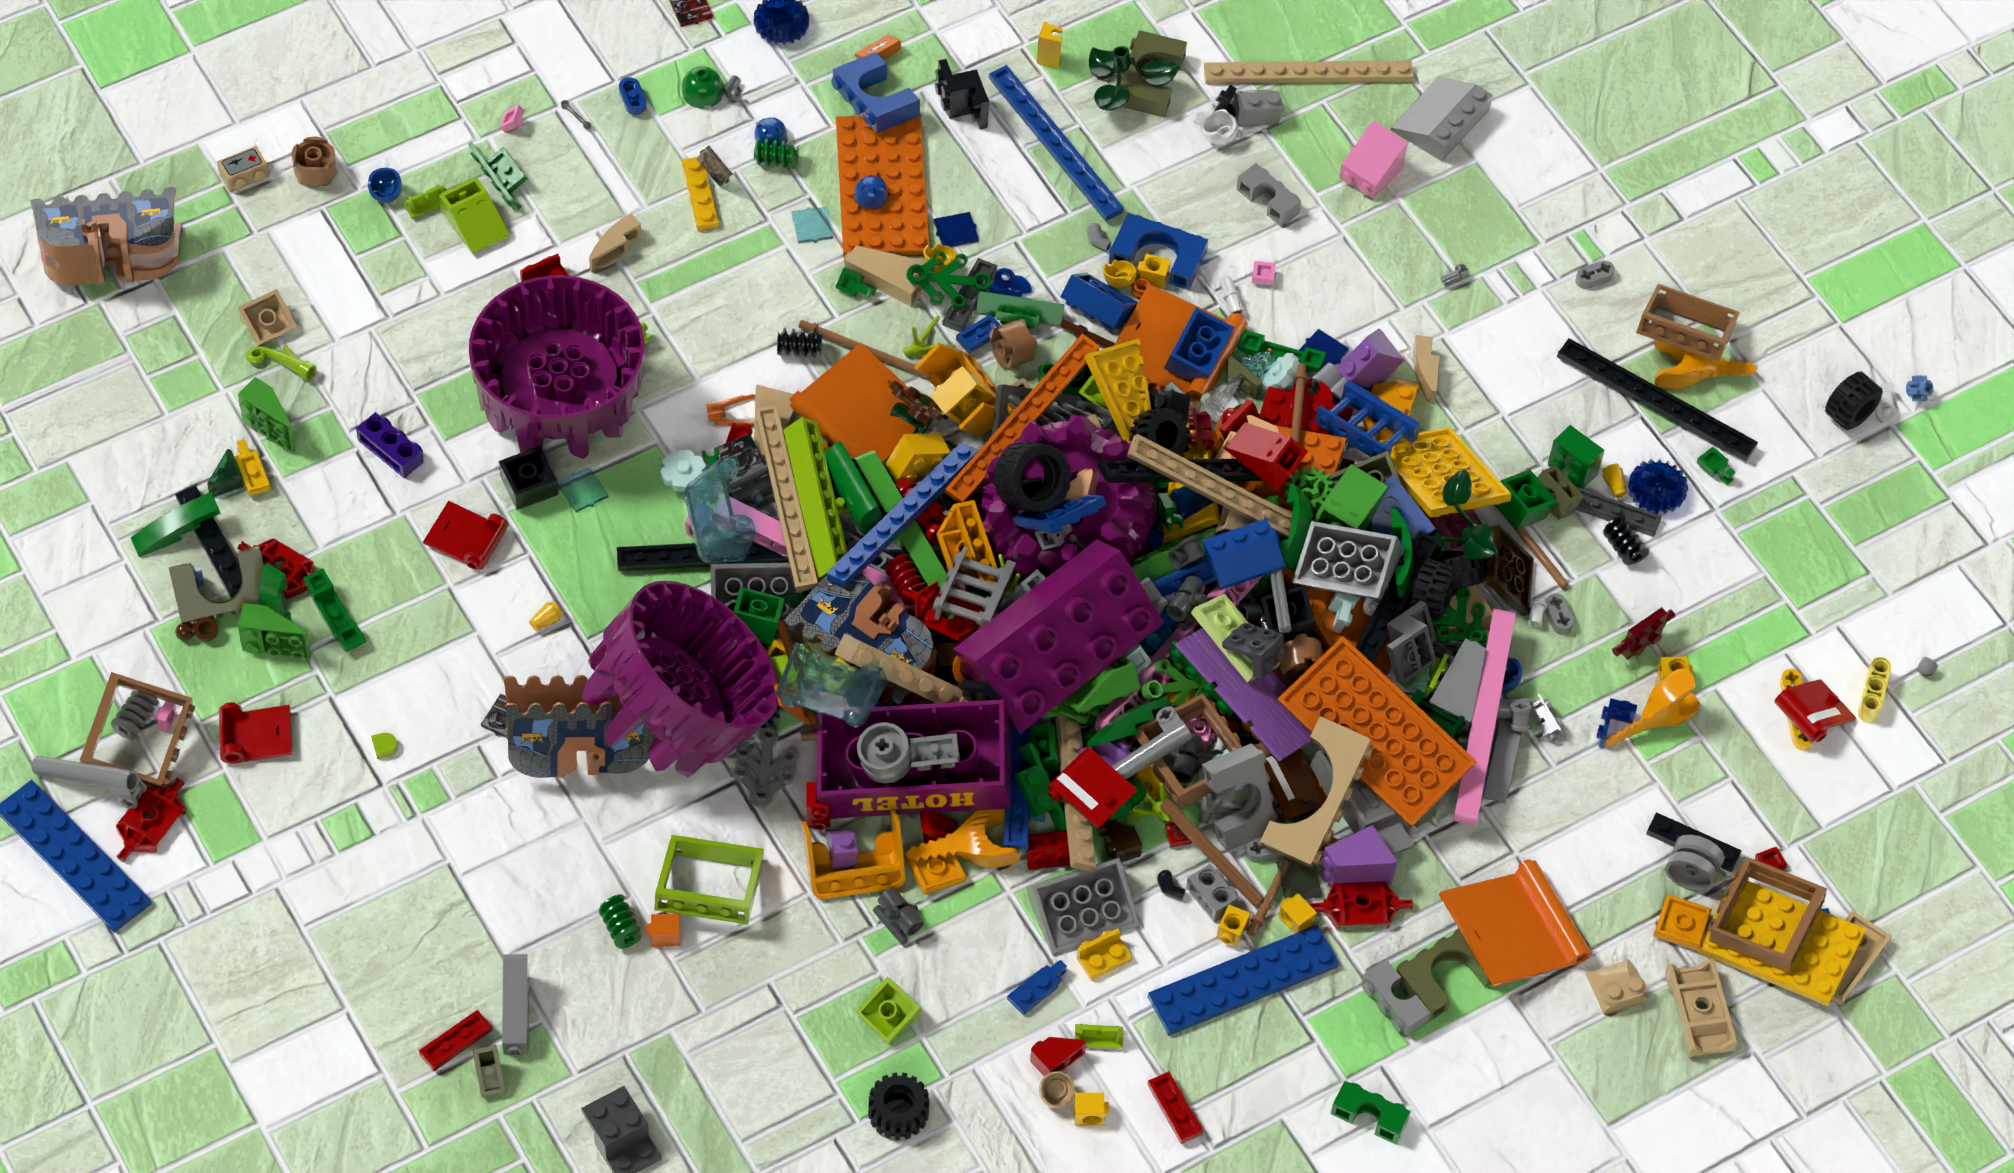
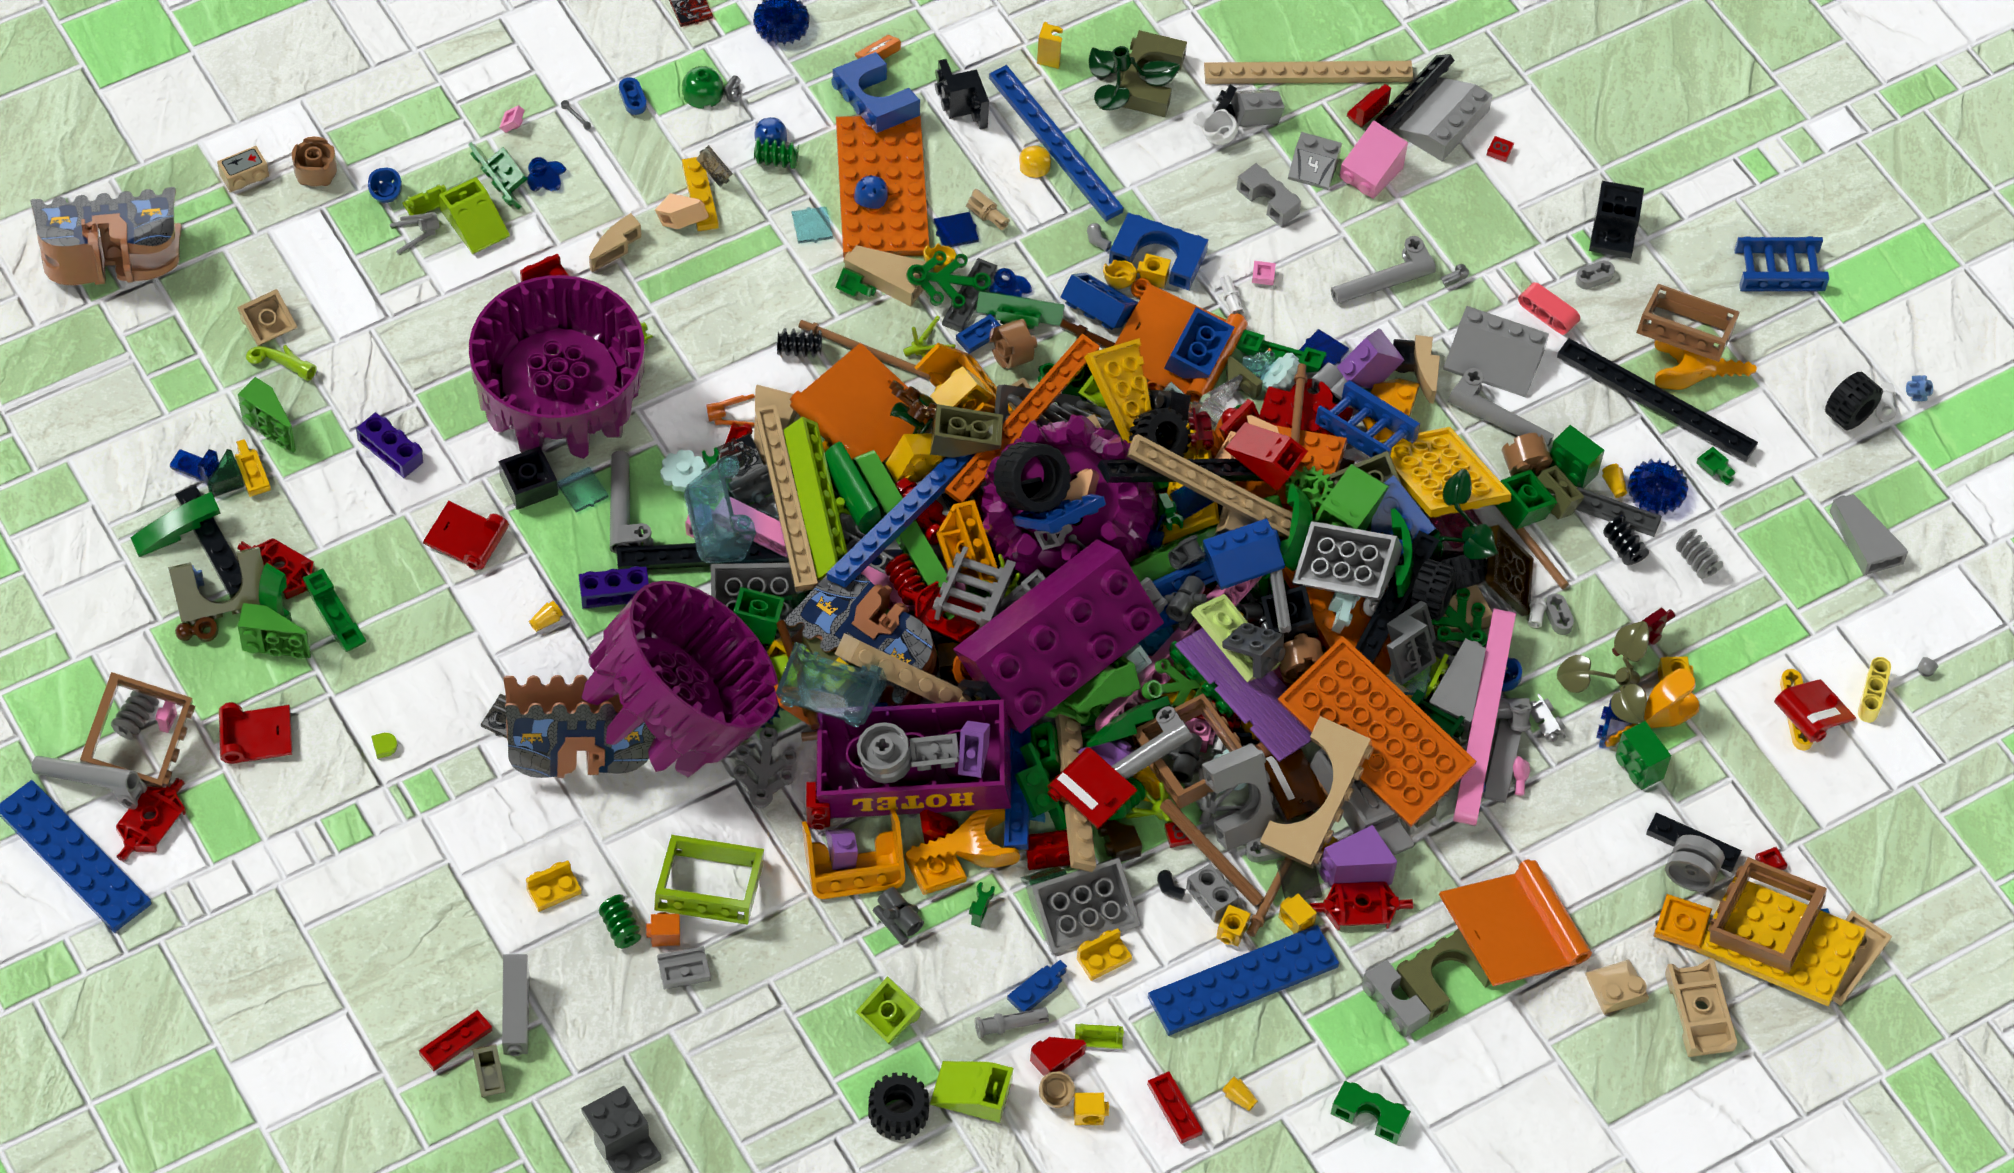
(194, 465): none -> clear blue bracket
(426, 222): none -> light grey plant
(546, 176): none -> clear blue plate
(552, 885): none -> yellow bracket
(602, 582): none -> dark purple brick
(621, 531): none -> light grey axle
(680, 211): none -> light nougat slope
(683, 967): none -> light grey plate
(964, 431): none -> olive slope
(973, 748): none -> medium lavender slope
(973, 1088): none -> lime slope
(979, 908): none -> green plate
(986, 209): none -> tan arm
(1000, 1023): none -> light grey pin
(1034, 161): none -> yellow hair
(1044, 875): none -> clear green piece
(1239, 1093): none -> yellow cone
(1315, 160): none -> light grey slope
(1370, 105): none -> red bracket
(1406, 349): none -> black bracket
(1415, 90): none -> black plate
(1416, 265): none -> light grey axle
(1466, 397): none -> light grey axle
(1499, 348): none -> light grey slope
(1500, 149): none -> red tile
(1521, 773): none -> bright pink rock
(1526, 454): none -> medium nougat brick
(1549, 308): none -> coral beam
(1616, 219): none -> black bracket
(1632, 700): none -> olive plant
(1643, 755): none -> green brick
(1697, 556): none -> light grey piece
(1776, 280): none -> blue fence
(1866, 536): none -> light grey slope

